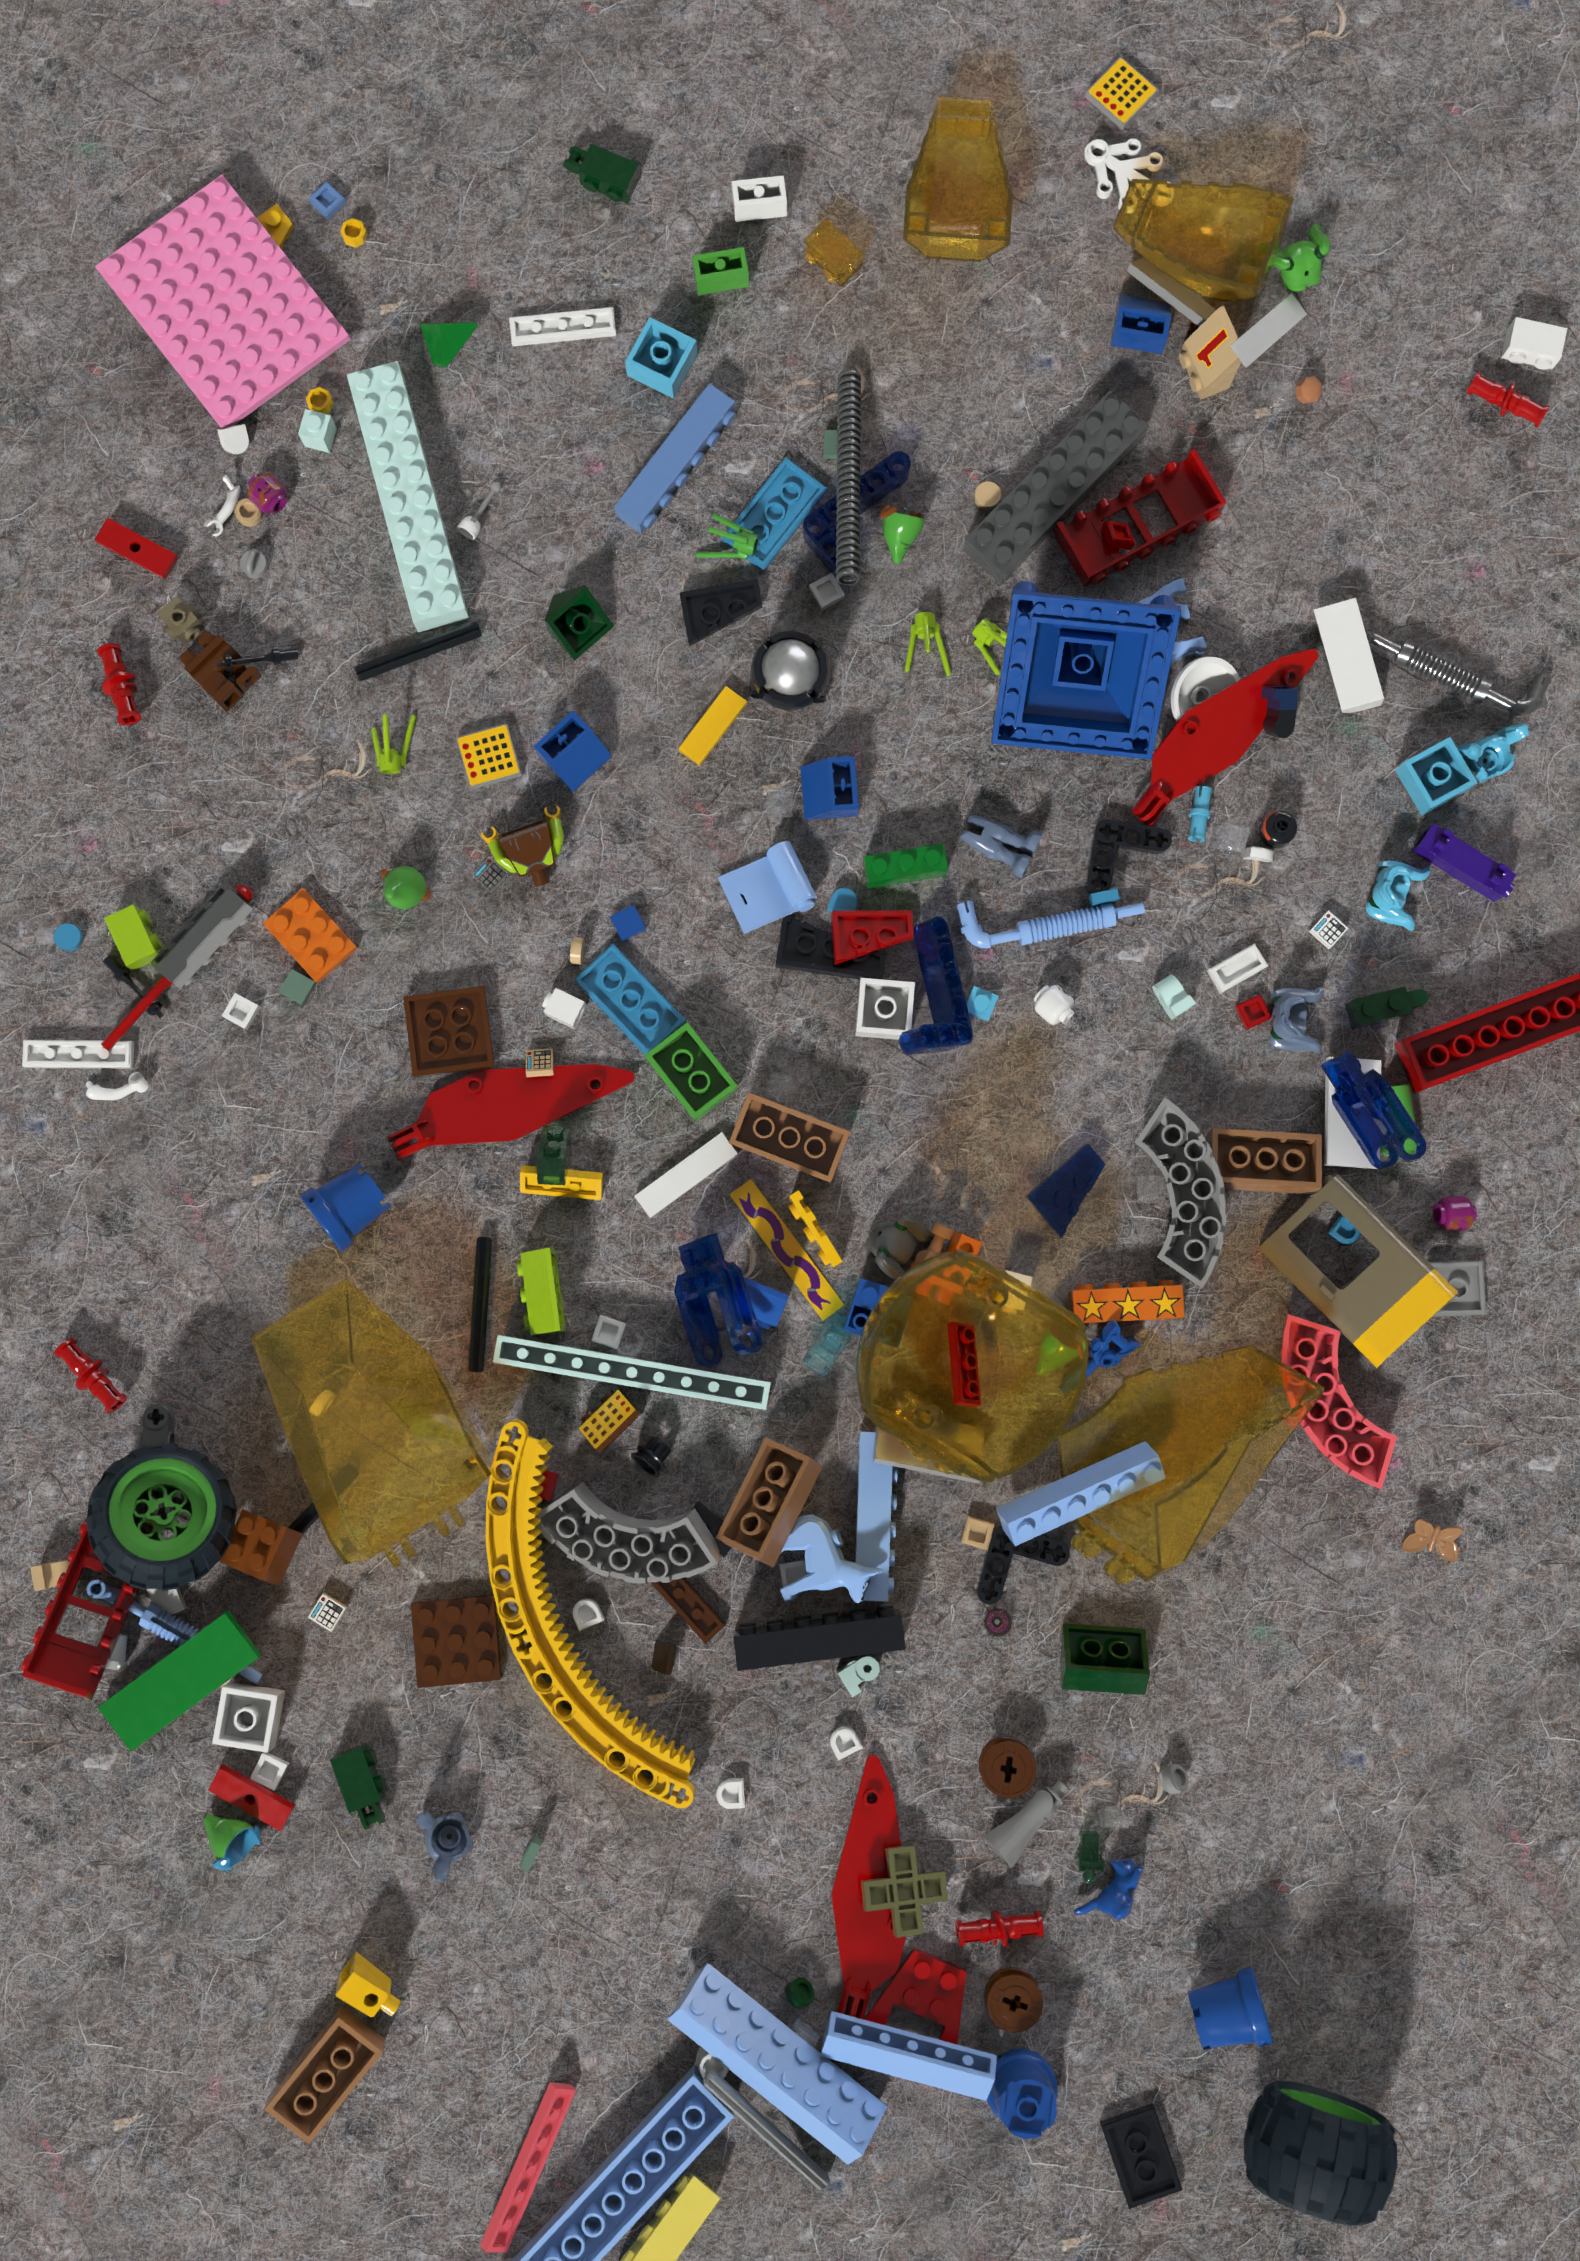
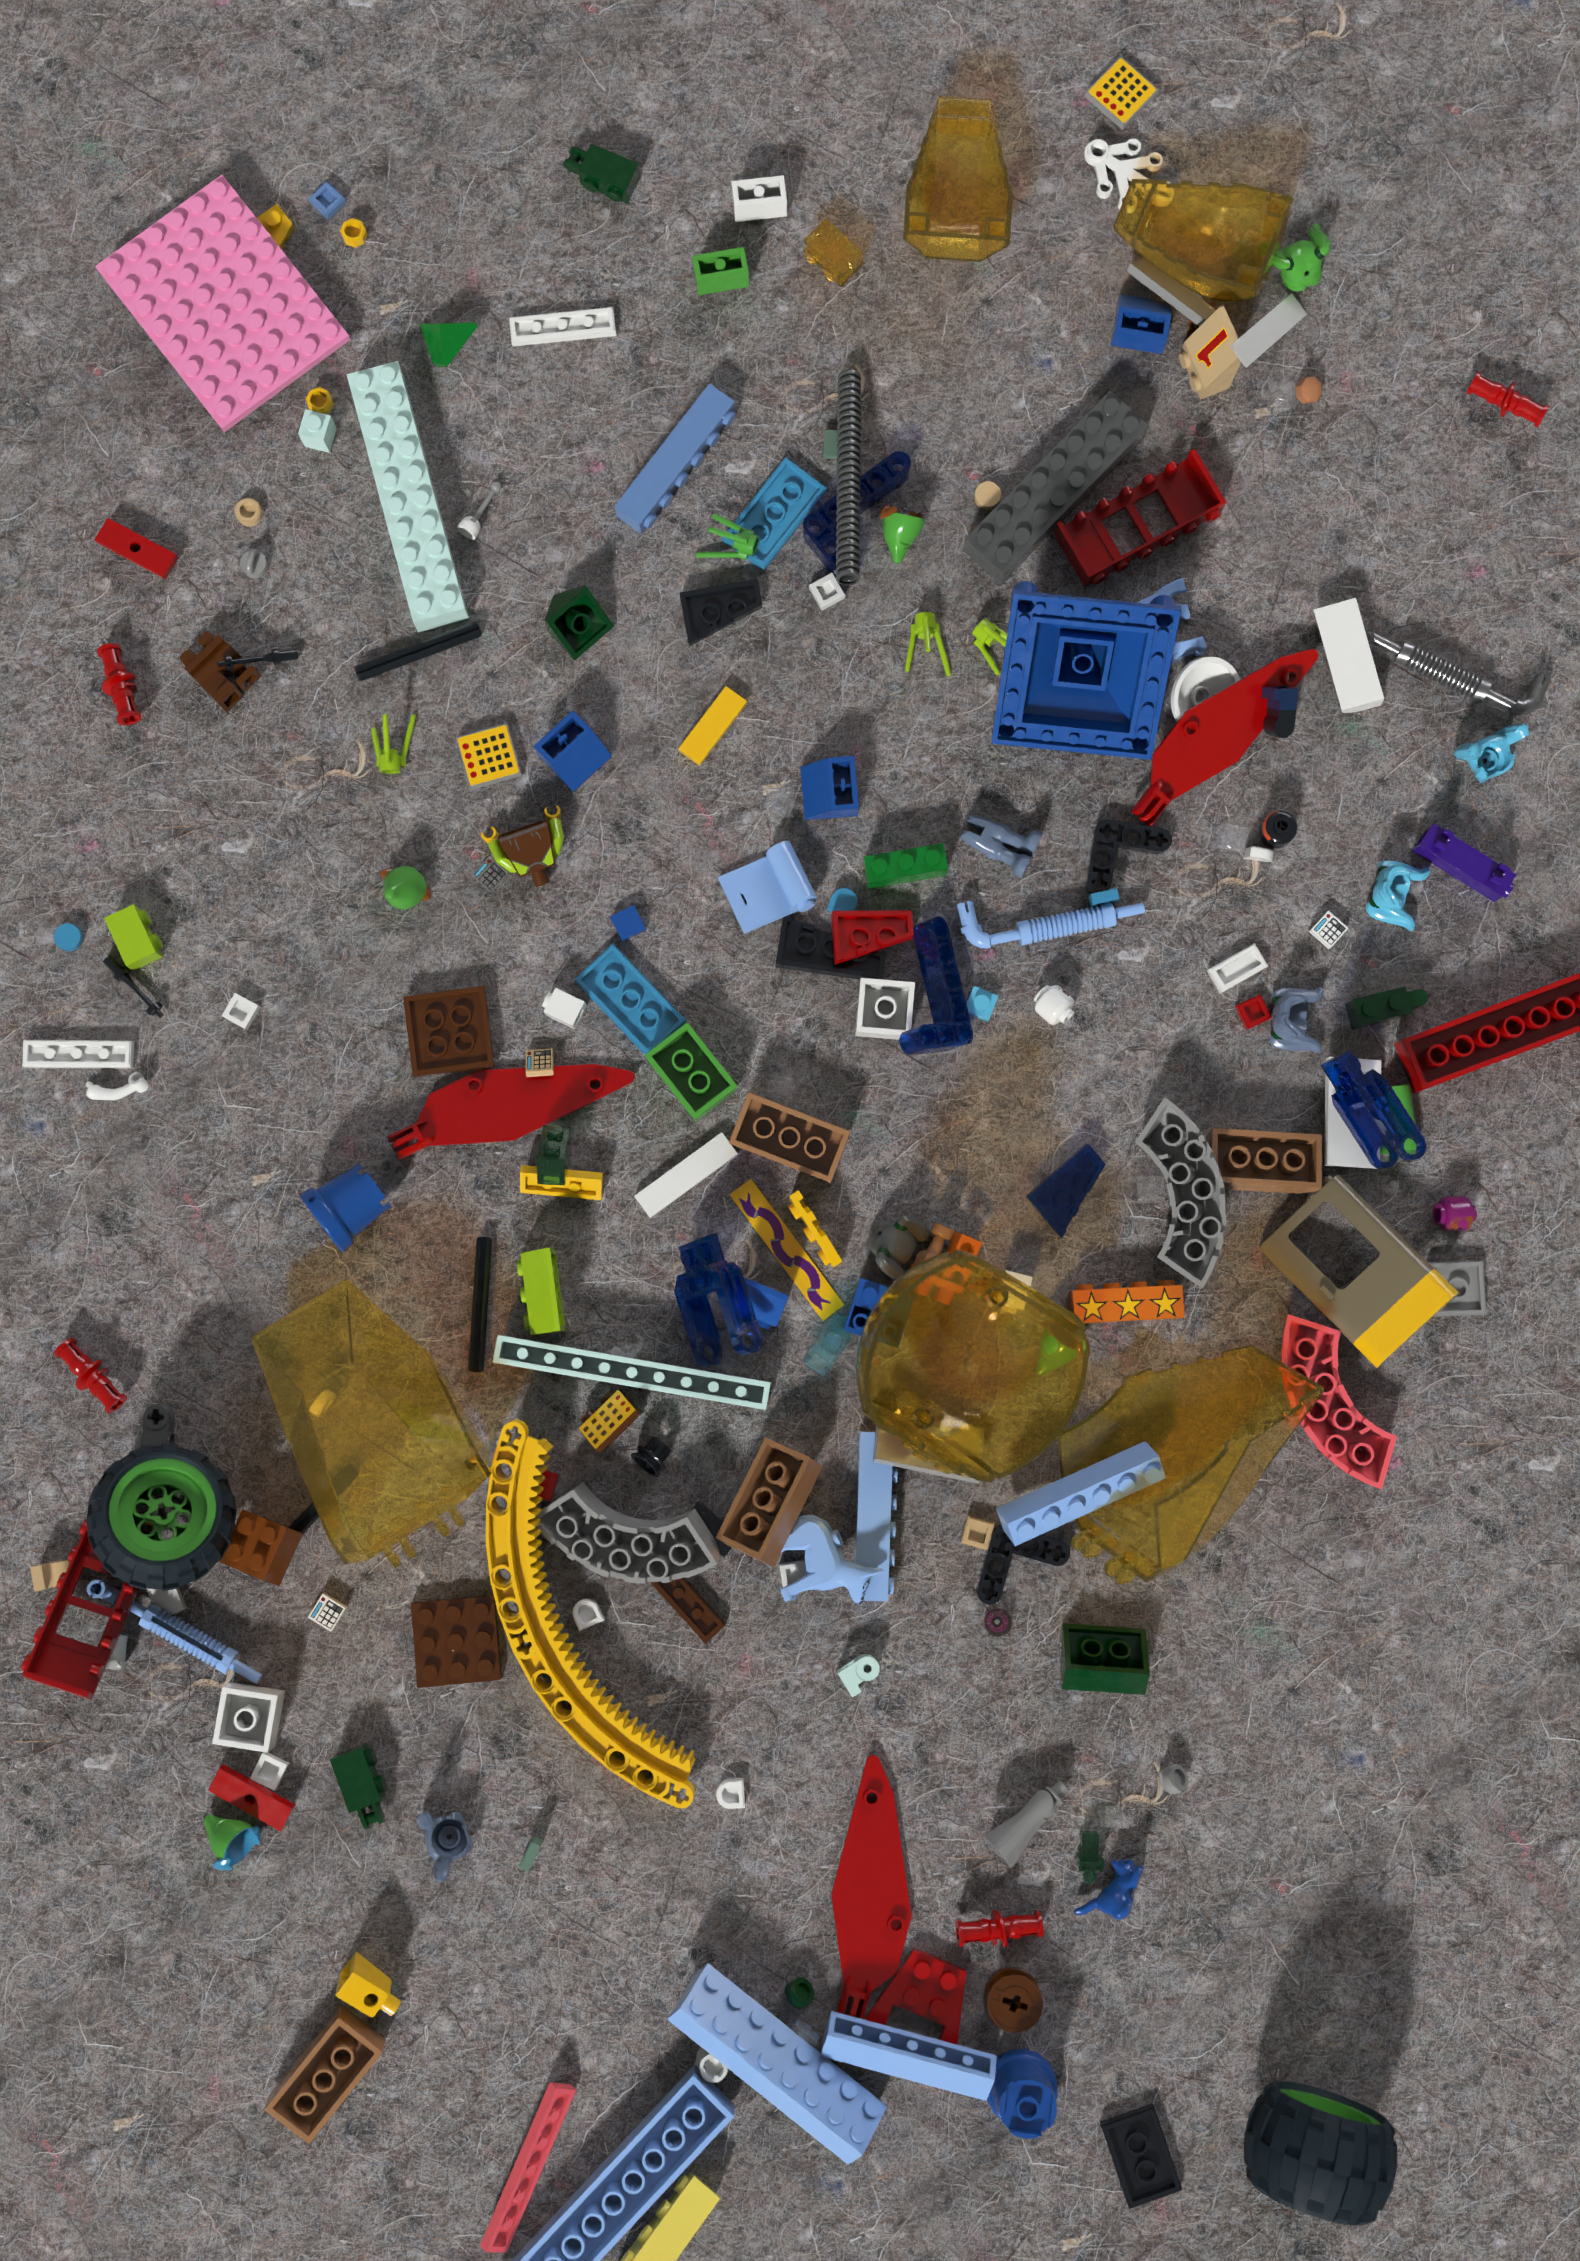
(179, 1680): green tile -> none
(181, 621): dark tan brick -> none
(192, 948): piece -> none
(227, 509): white piece -> none
(234, 438): white tile -> none
(267, 493): magenta head -> none
(297, 987): sand green tile -> none
(310, 935): orange plate -> none
(577, 950): tan tile -> none
(608, 1332): white tile -> none
(661, 357): medium azure brick -> none
(663, 1657): dark brown slope -> none
(766, 2130): light grey axle -> none
(789, 671): piece -> none
(818, 1638): black brick -> none
(844, 1742): white tile -> none
(904, 1891): olive plate -> none
(964, 1364): red tile -> none
(993, 1775): reddish brown piece -> none
(1106, 1356): blue piece -> none
(1118, 535): red tile -> none
(1172, 996): light aqua leg -> none
(1199, 814): medium azure pin -> none
(1230, 2012): blue piece -> none
(1343, 1231): dark azure tile -> none
(1432, 1536): medium nougat piece -> none
(1436, 776): medium azure brick -> none
(1534, 343): white brick -> none

